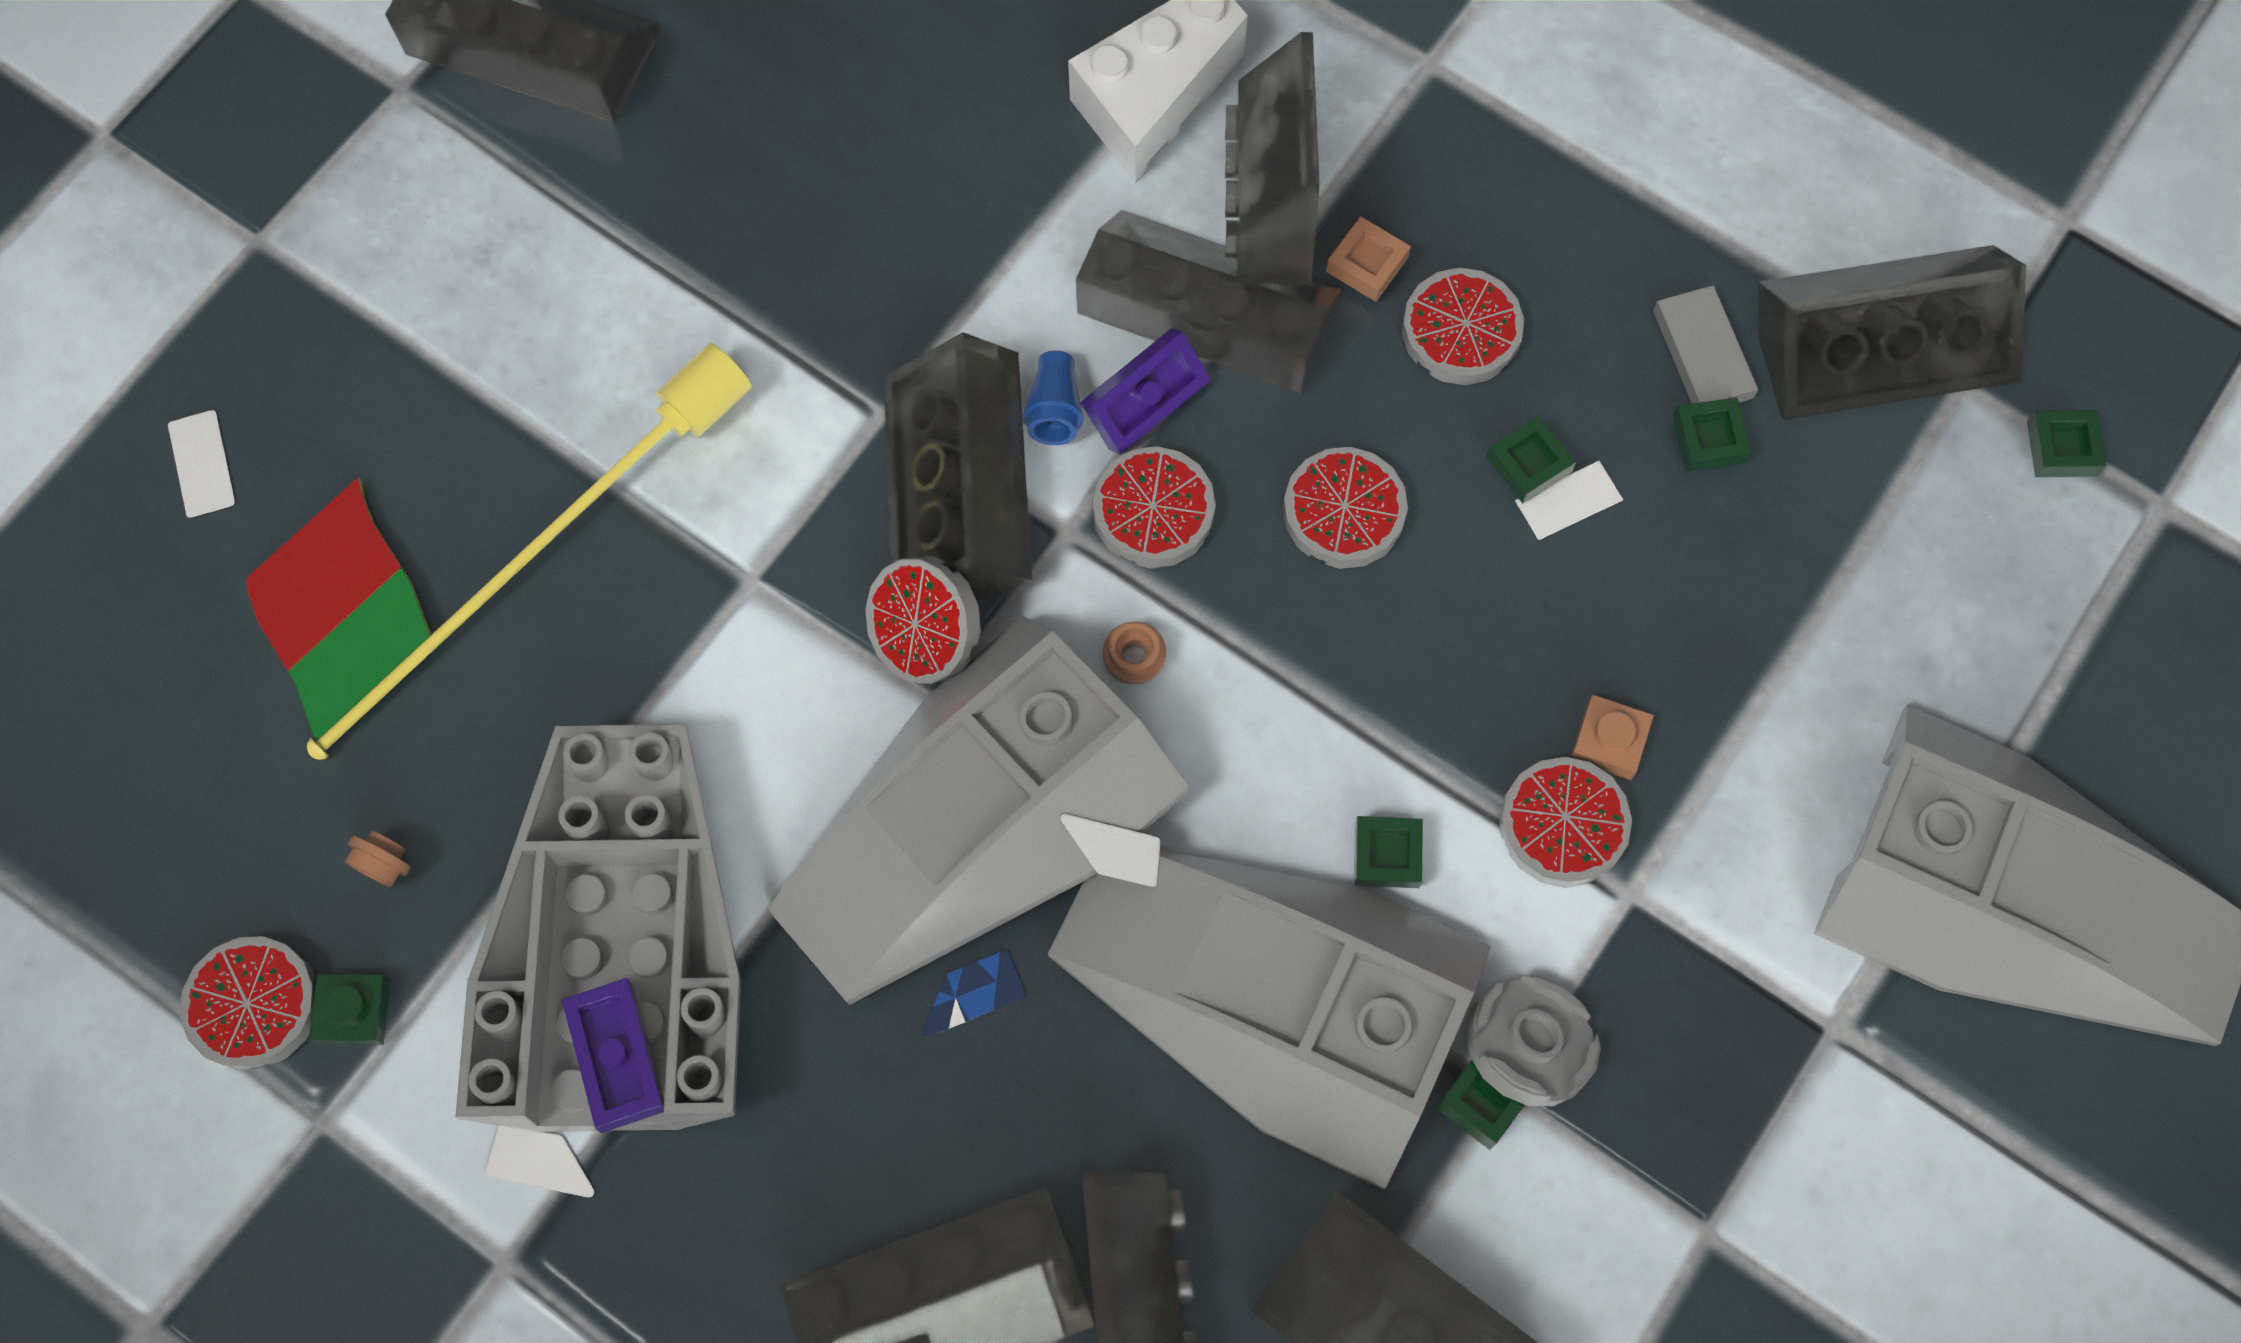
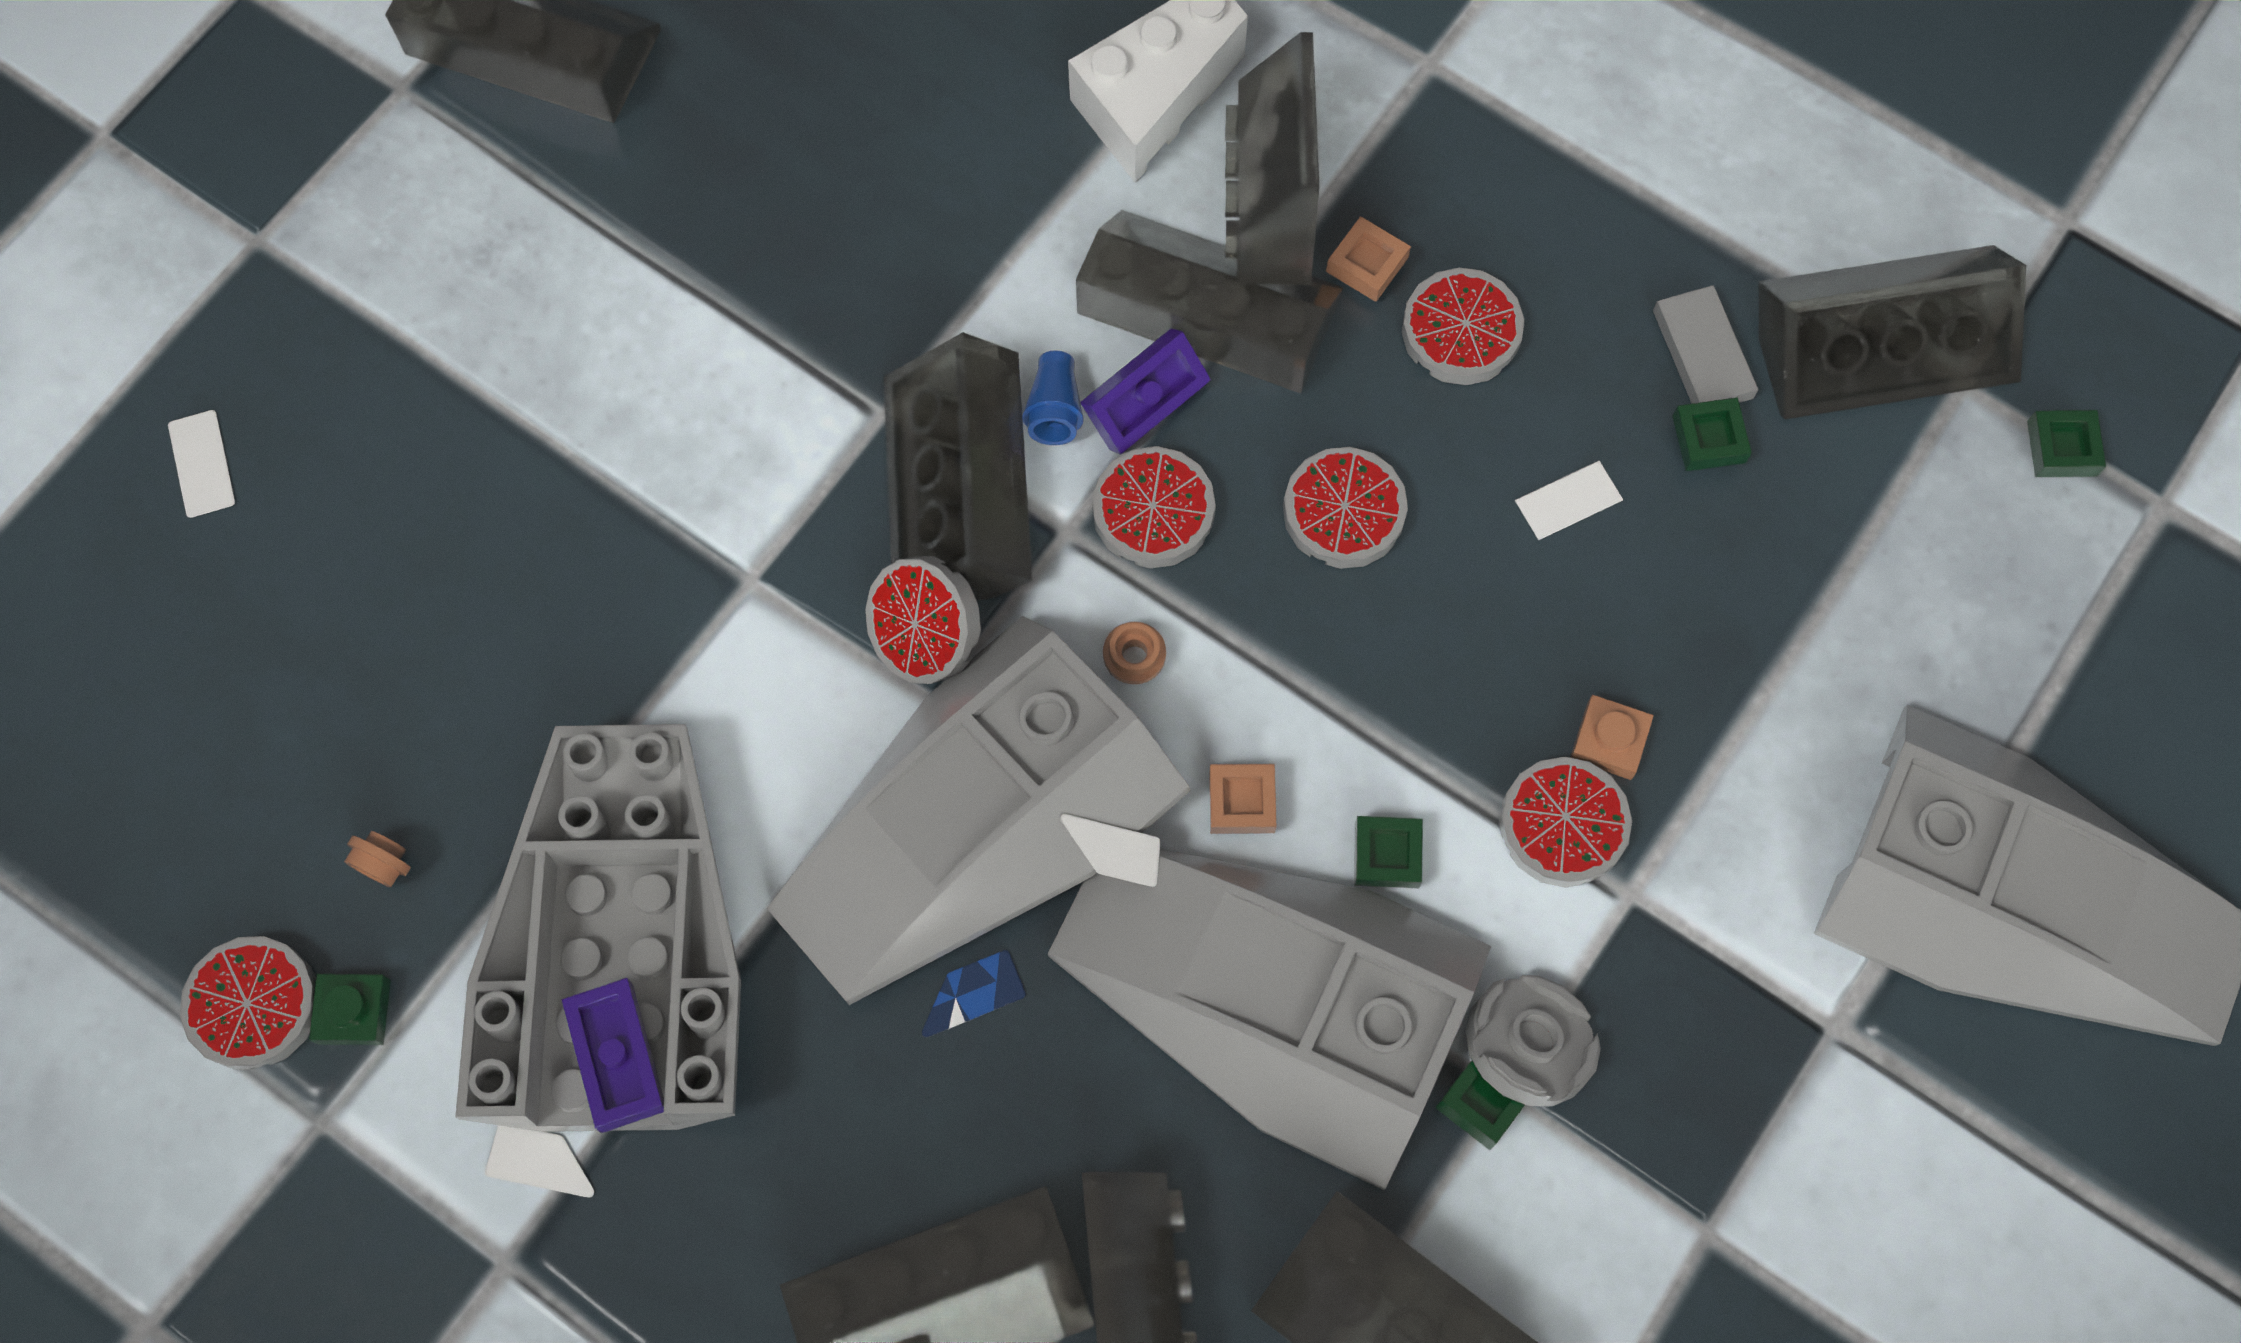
(350, 613): flag -> none
(1242, 798): none -> nougat plate
(1530, 459): dark green plate -> none

